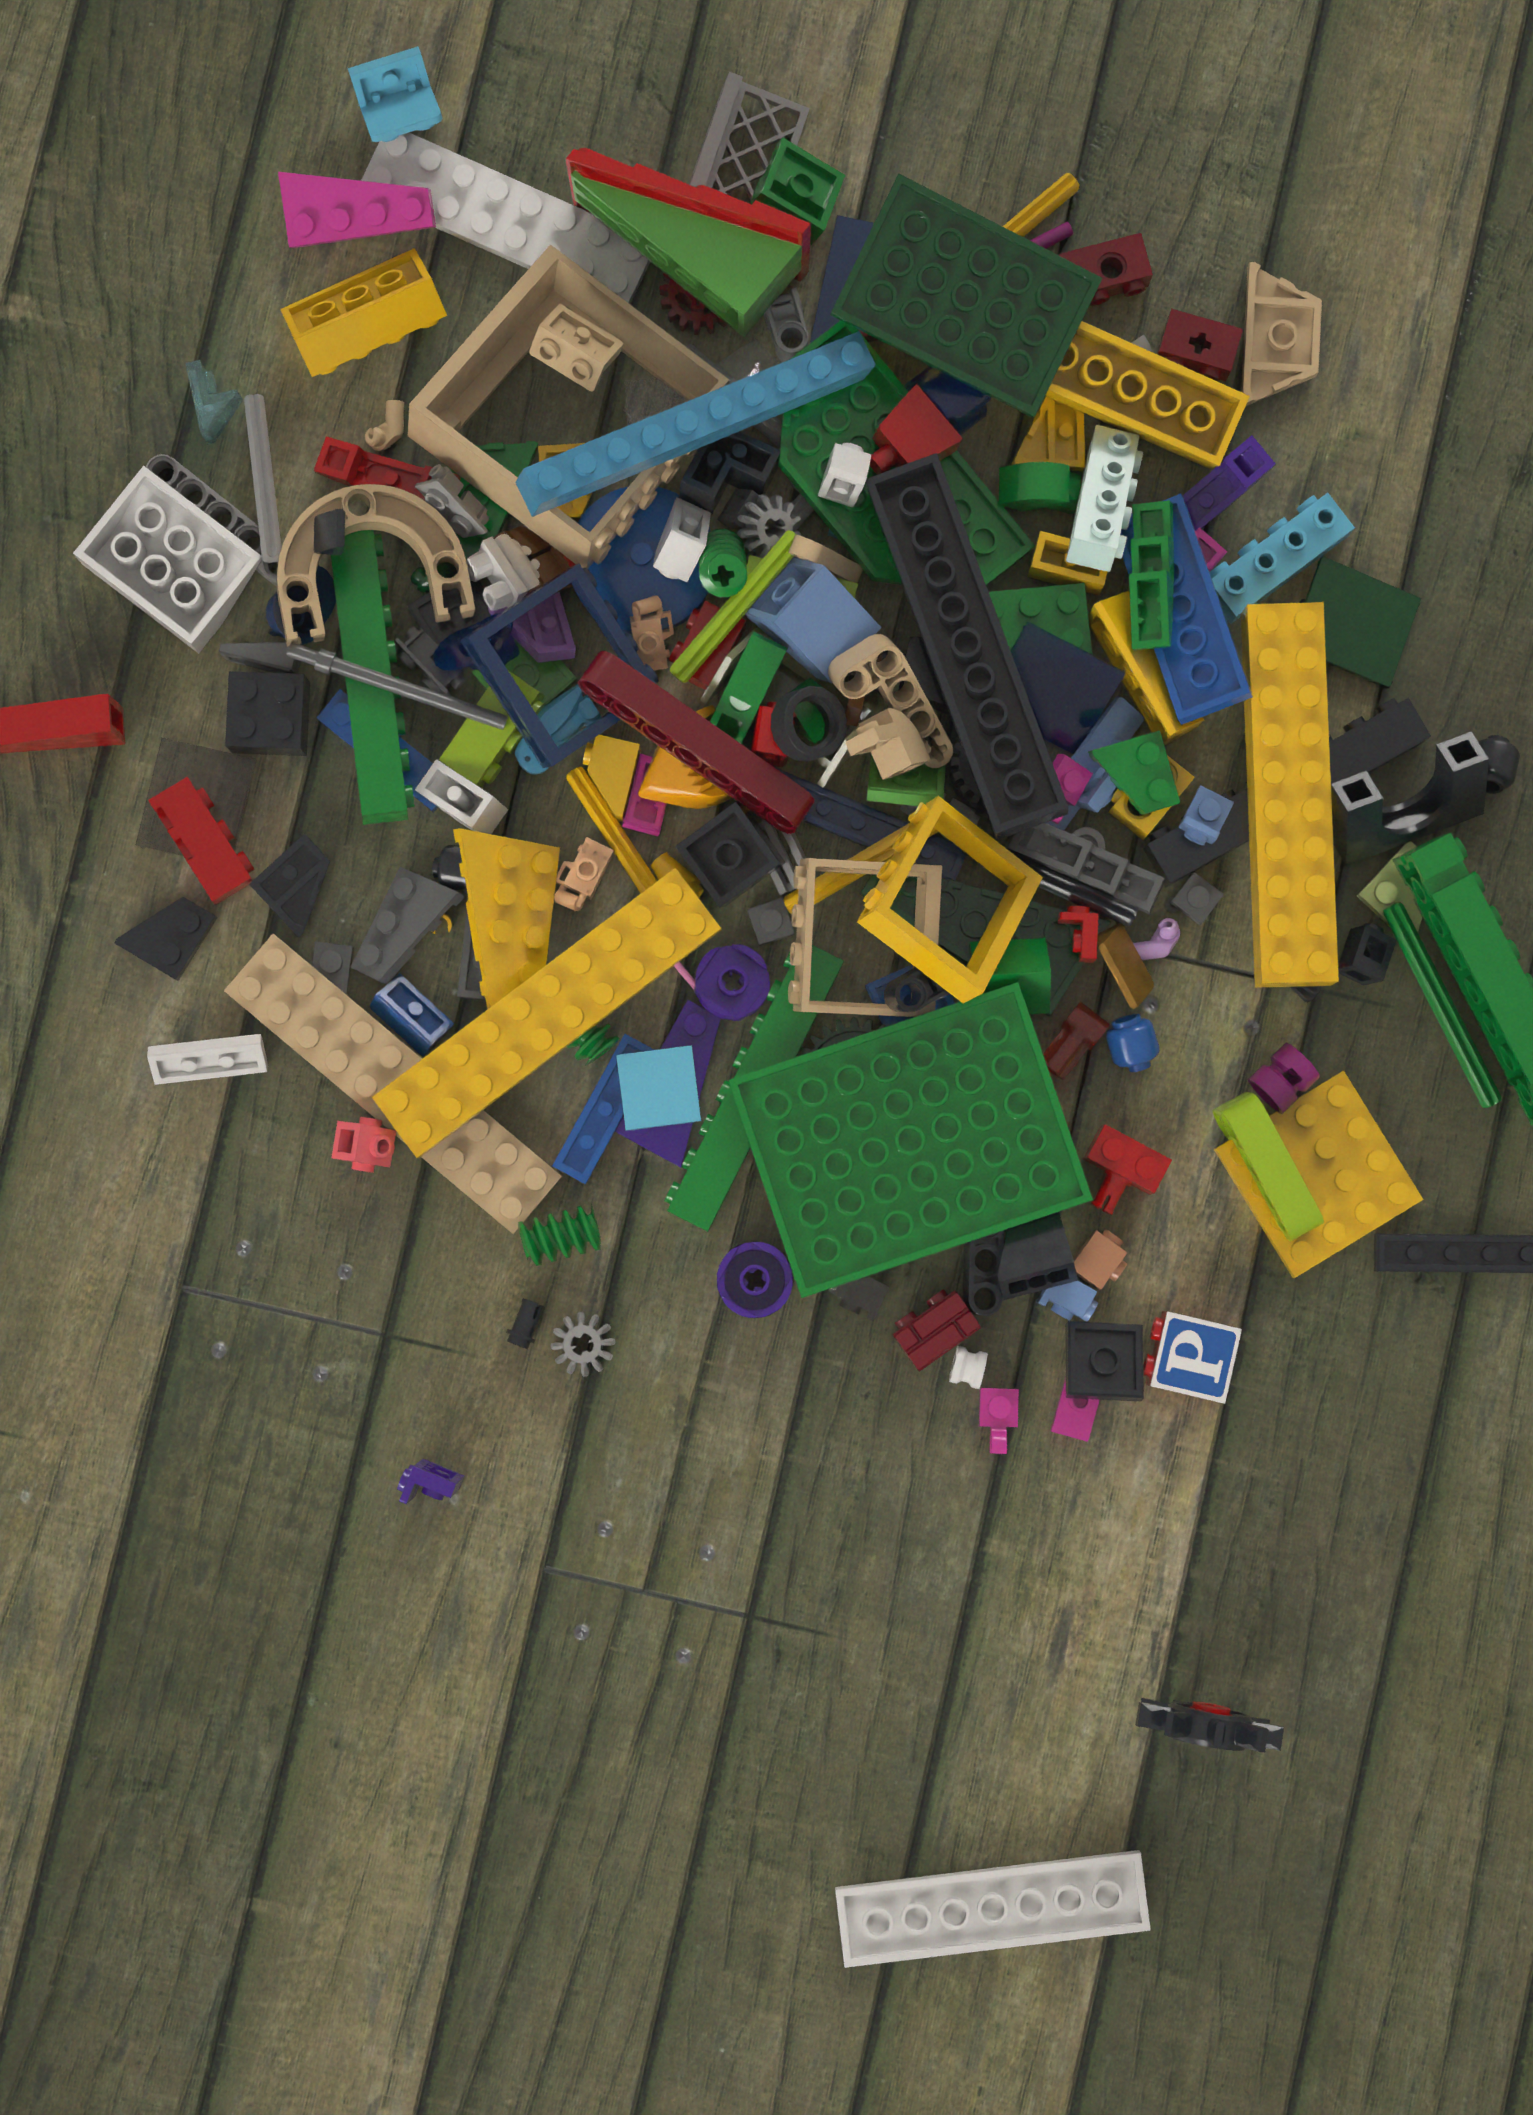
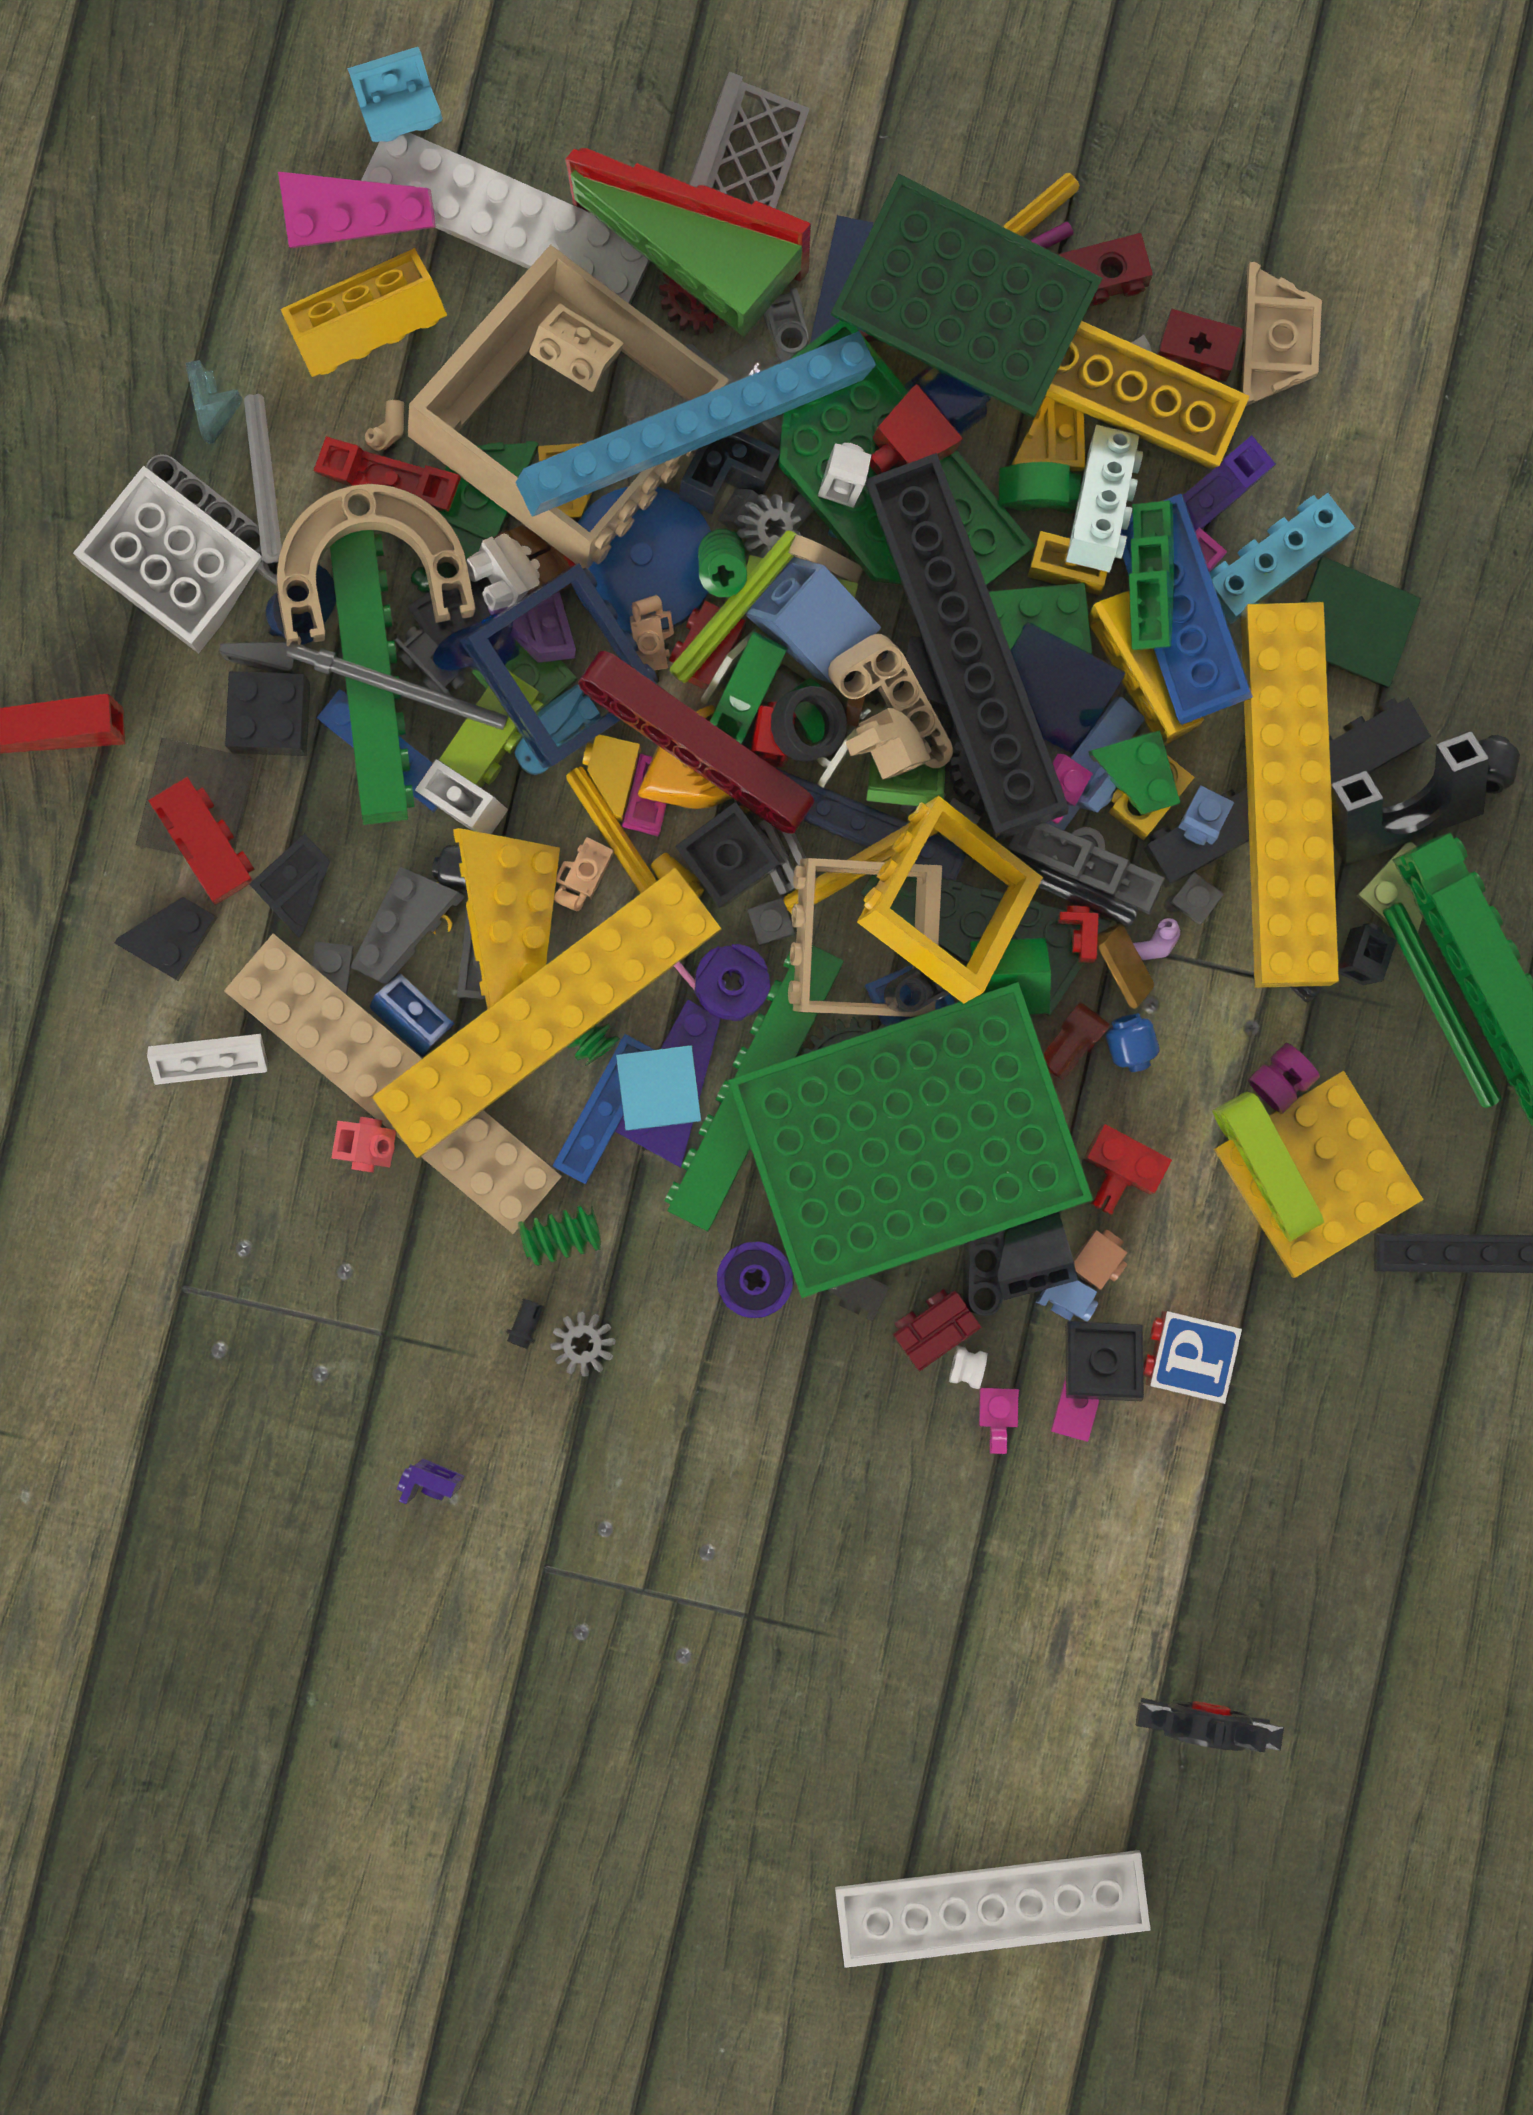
(329, 532): black slope -> none
(464, 514): light grey hinge -> none
(682, 540): white slope -> none
(800, 186): green plate -> none

